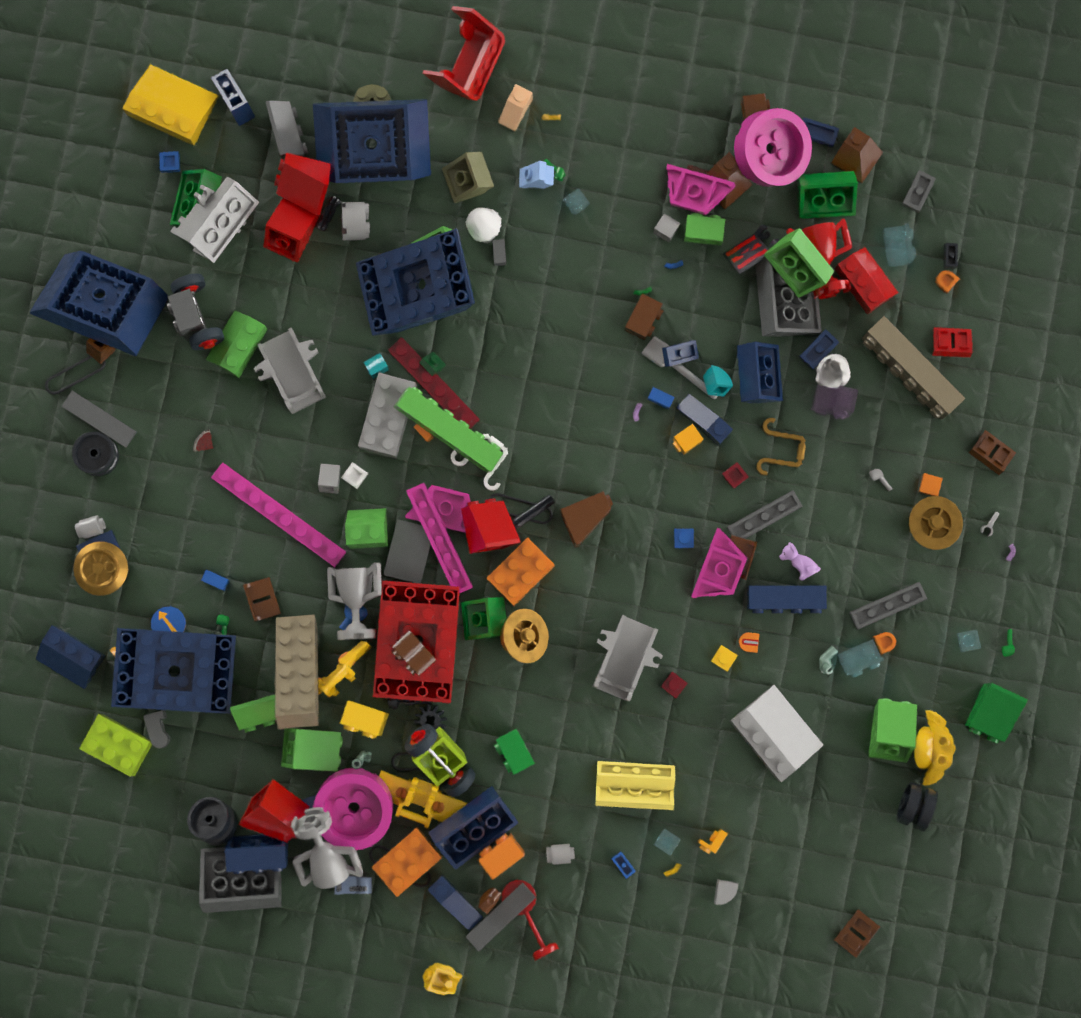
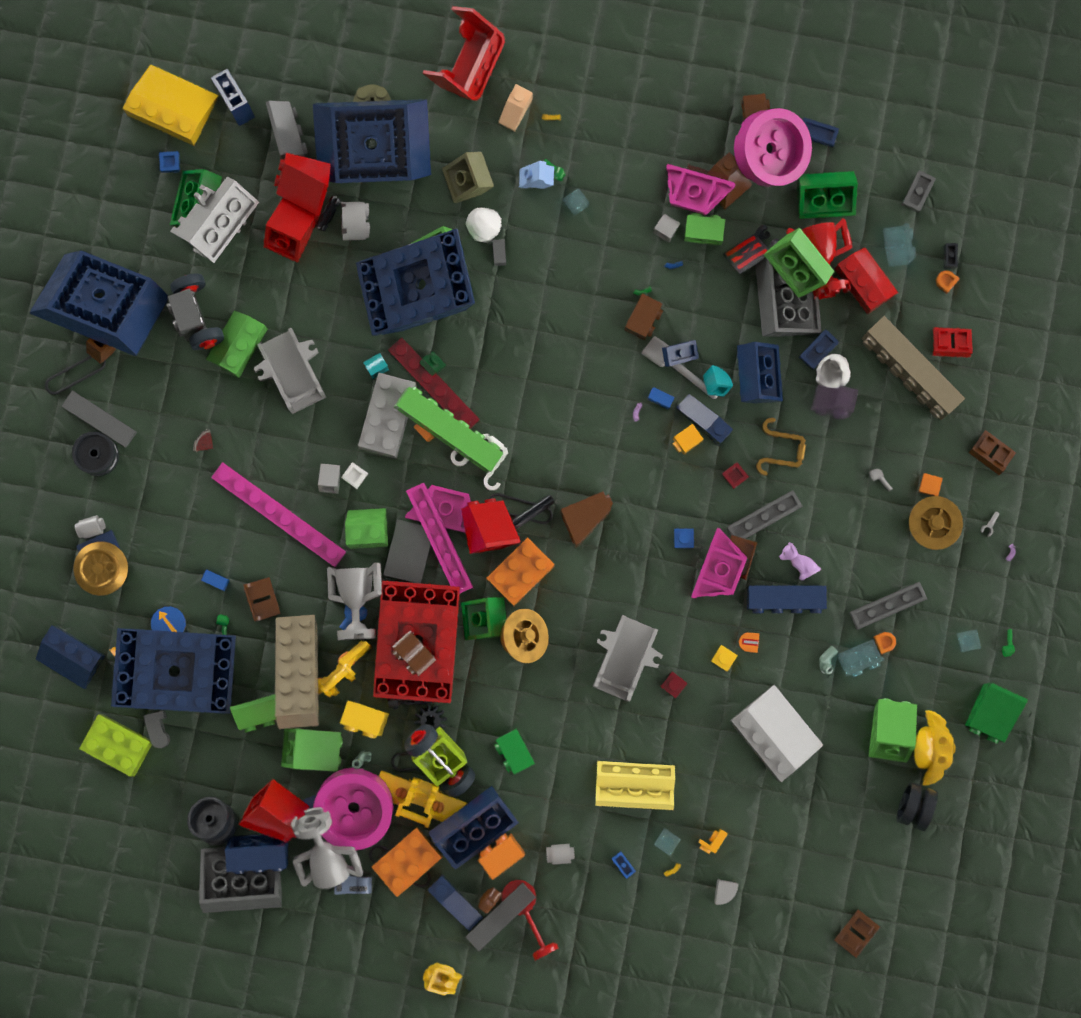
(857, 154): reddish brown slope -> none

